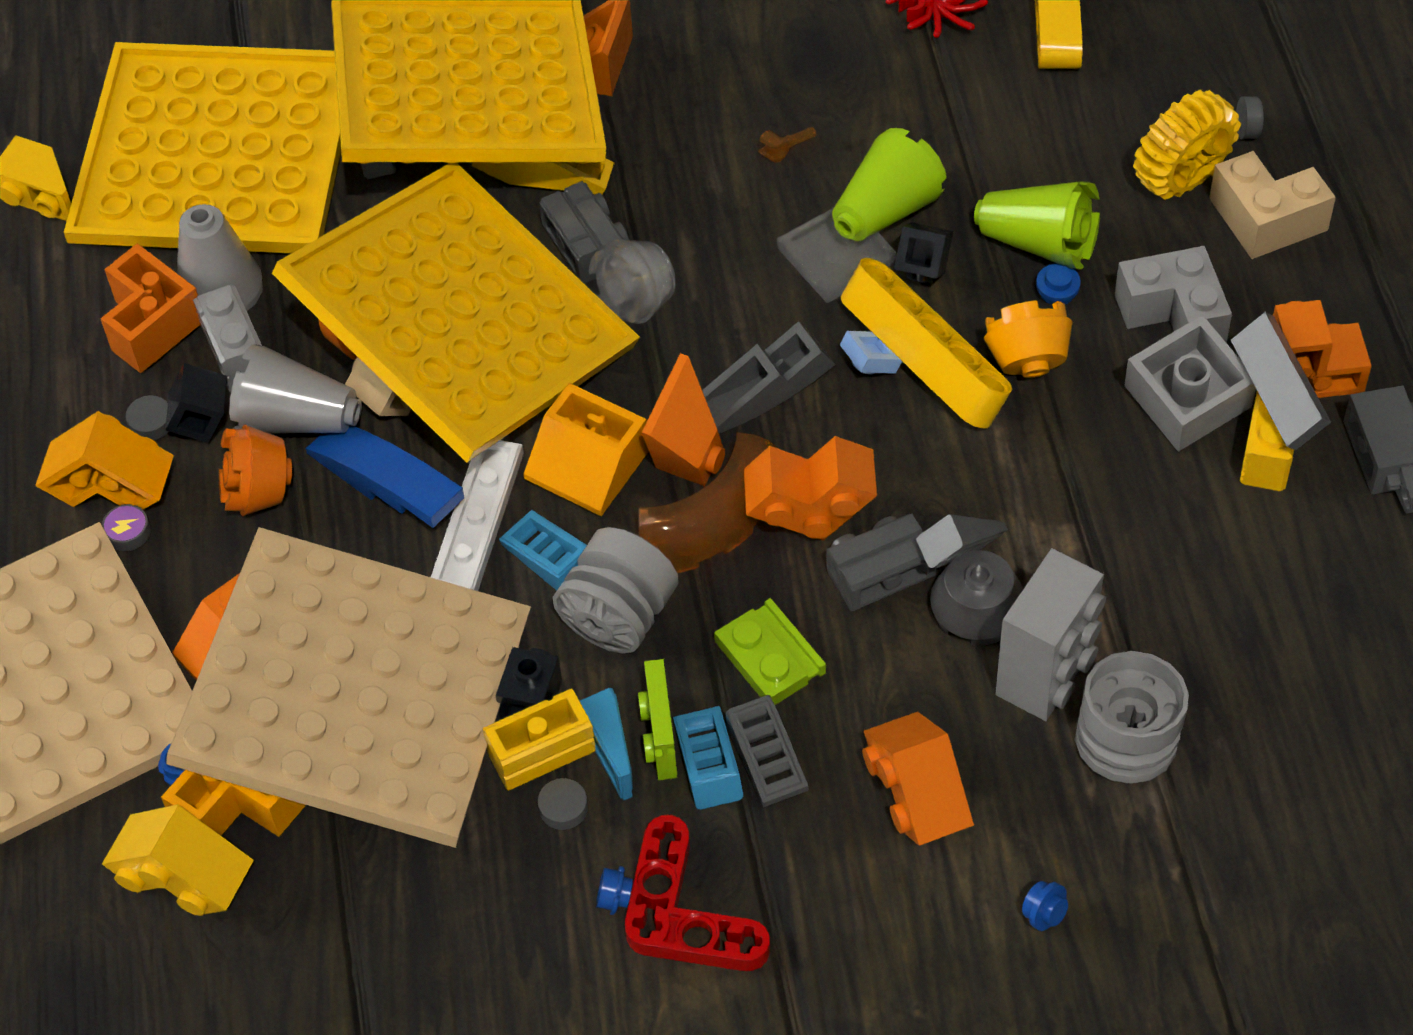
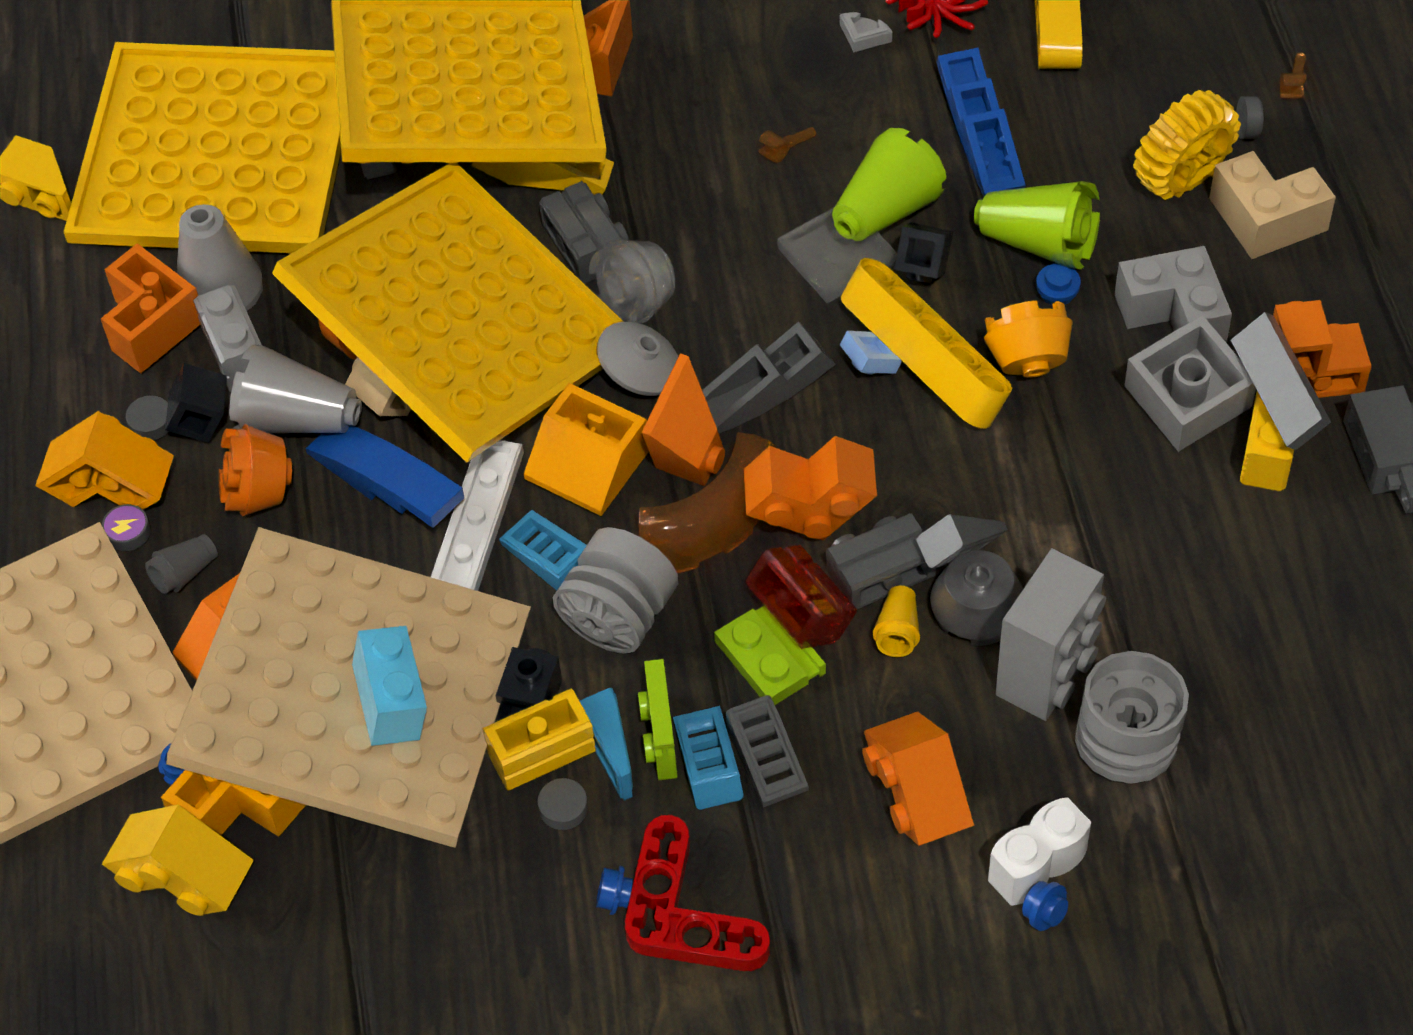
(180, 563): none -> dark grey cone
(389, 685): none -> medium azure brick
(636, 357): none -> light grey dish
(801, 596): none -> clear red brick
(864, 32): none -> light grey tile
(898, 624): none -> yellow cone
(980, 121): none -> blue slope
(1041, 850): none -> white brick
(1292, 83): none -> clear orange hand

